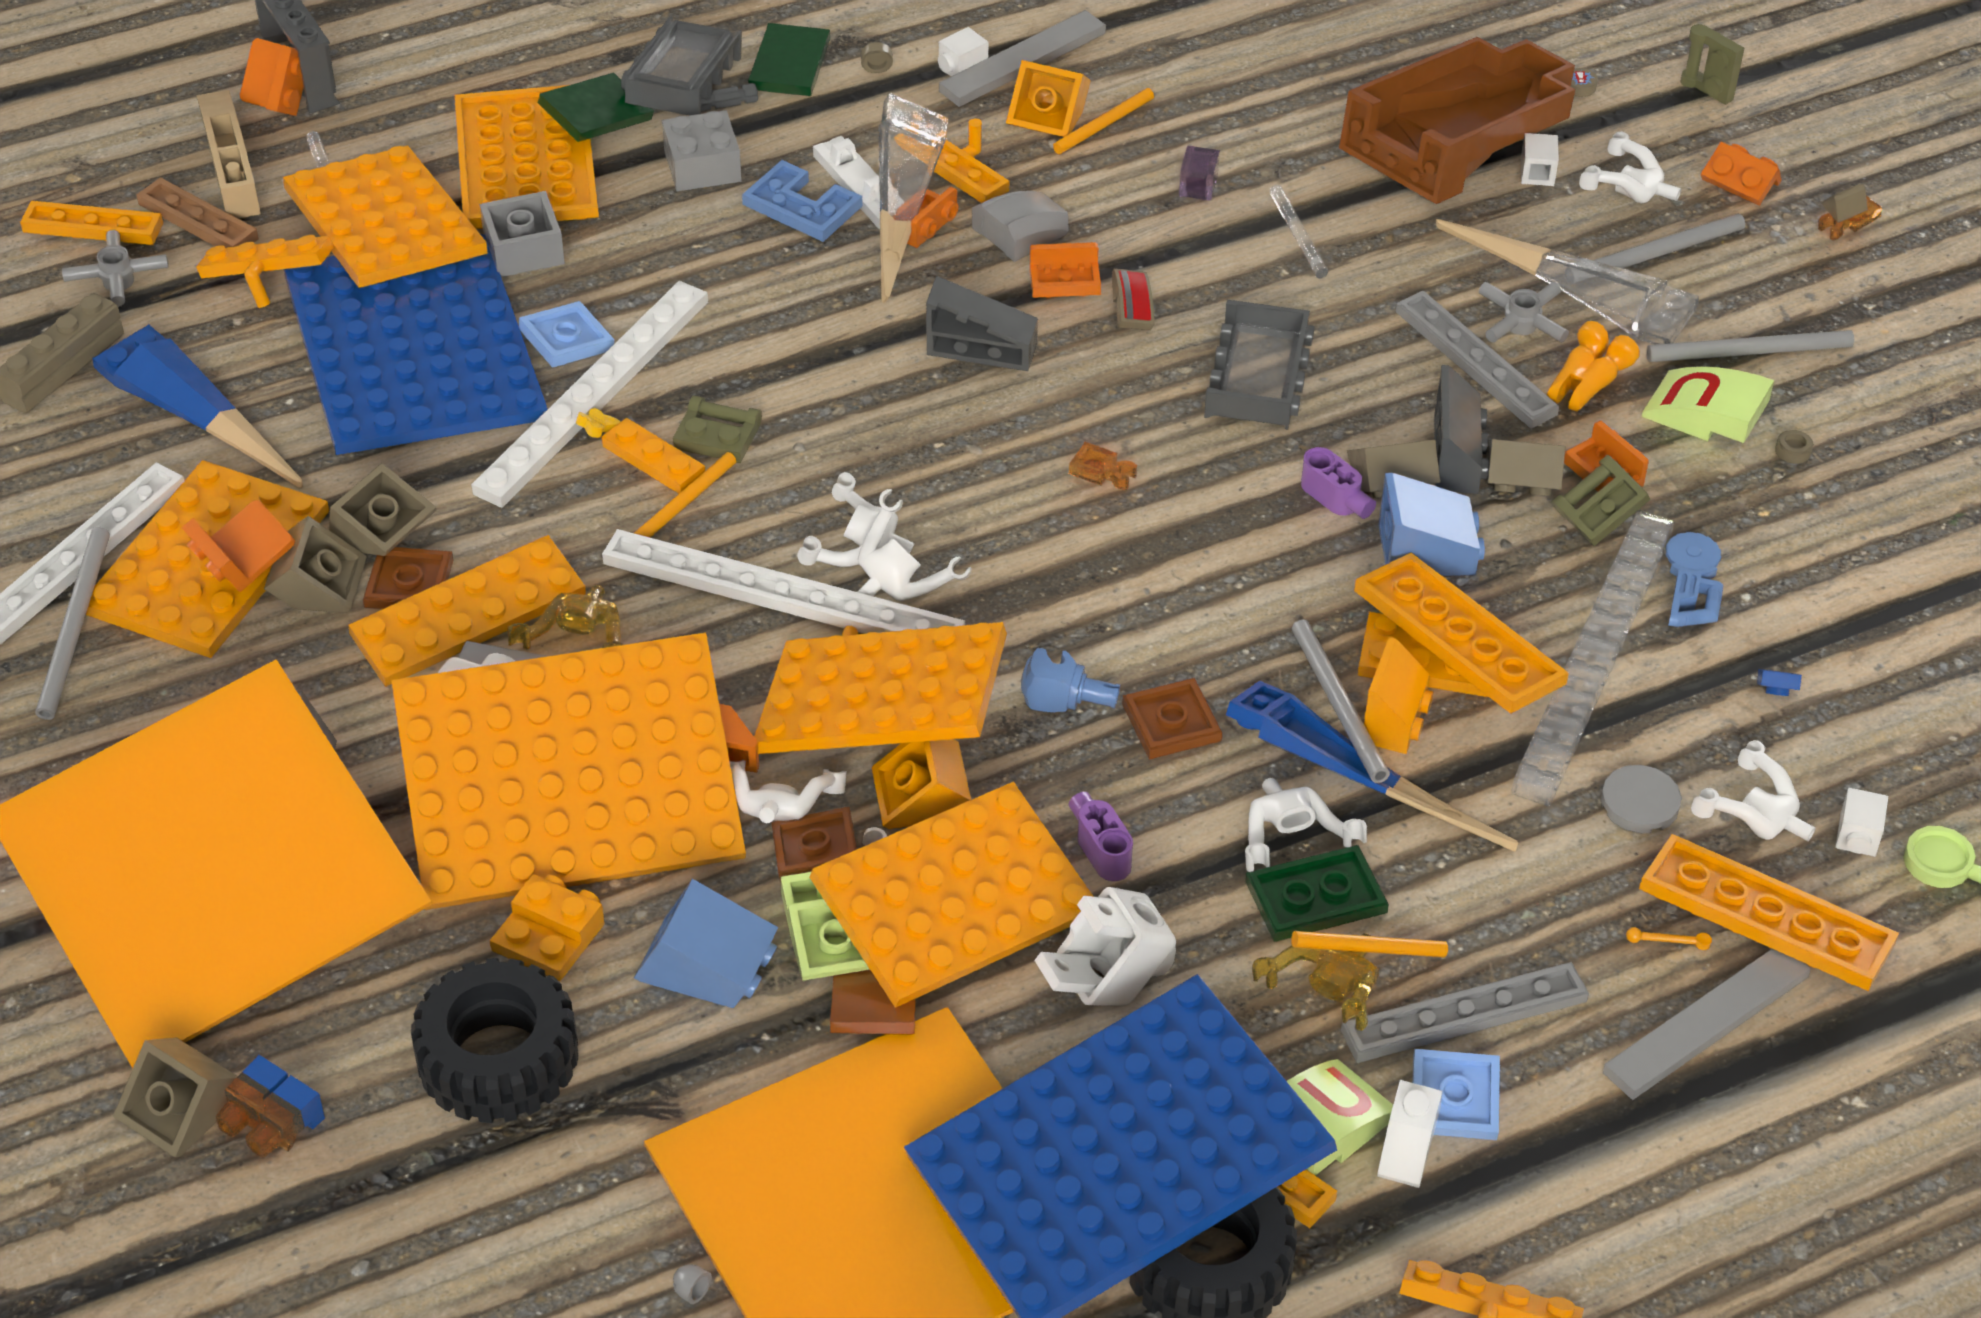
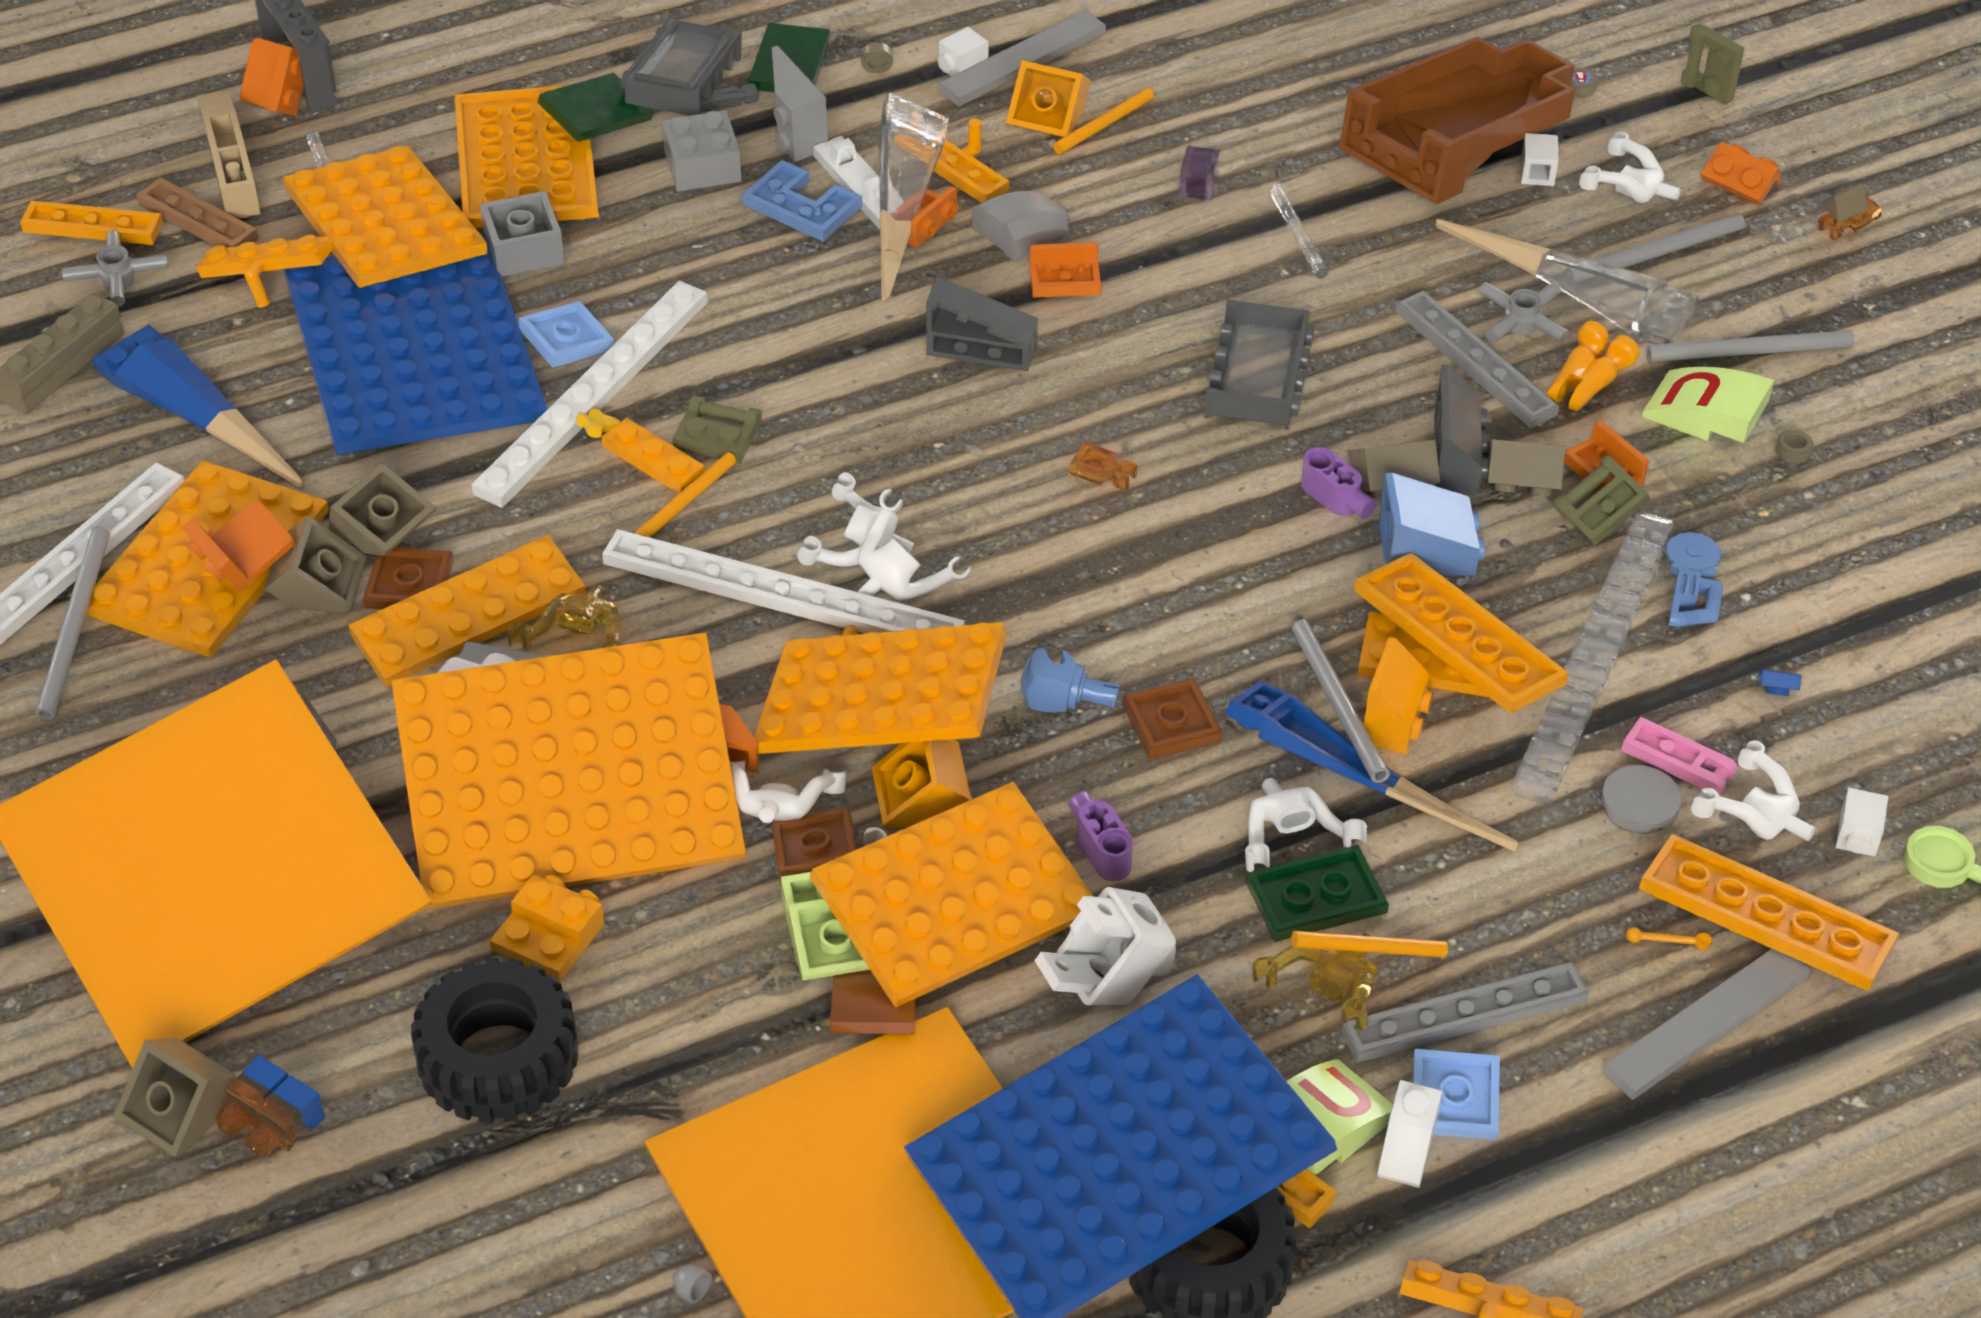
(708, 948): medium blue slope -> none
(798, 110): none -> light grey slope
(1133, 299): slope -> none
(1679, 756): none -> bright pink plate

